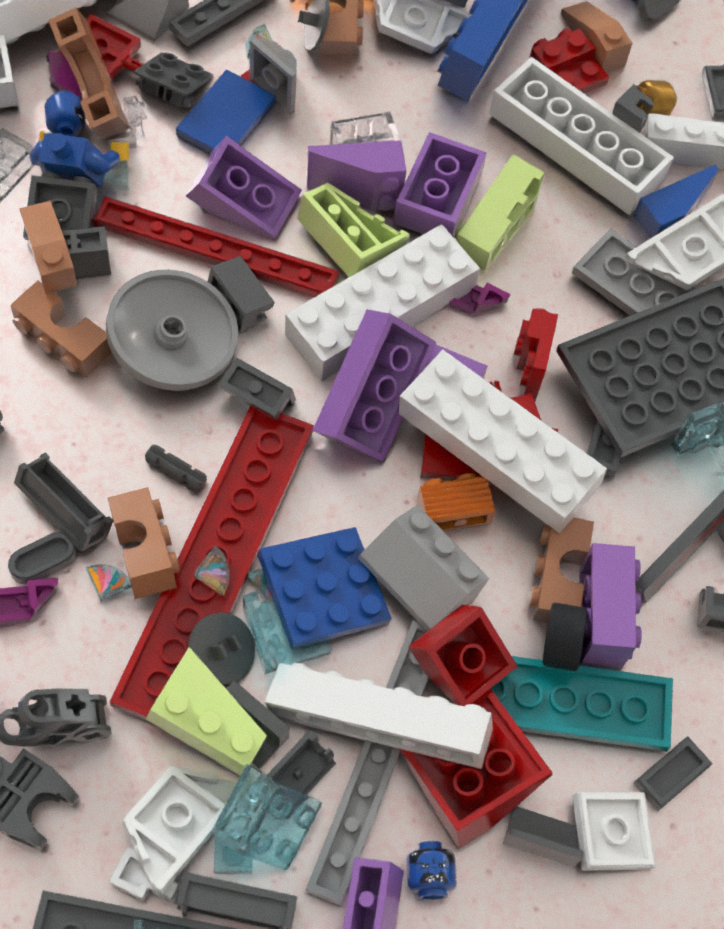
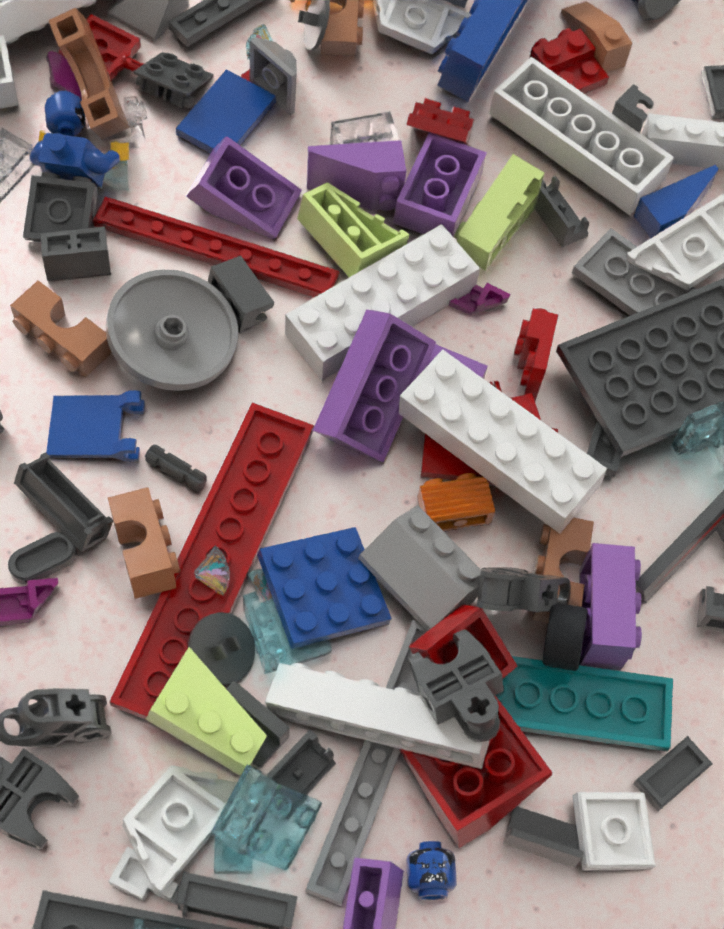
(48, 247): nougat slope -> none
(92, 426): none -> blue flag
(107, 580): tile -> none
(257, 388): dark grey panel -> none
(442, 122): none -> red plate
(462, 688): none -> dark grey piece
(518, 589): none -> dark grey piece
(559, 215): none -> dark grey hinge
(661, 94): pearl gold head -> none

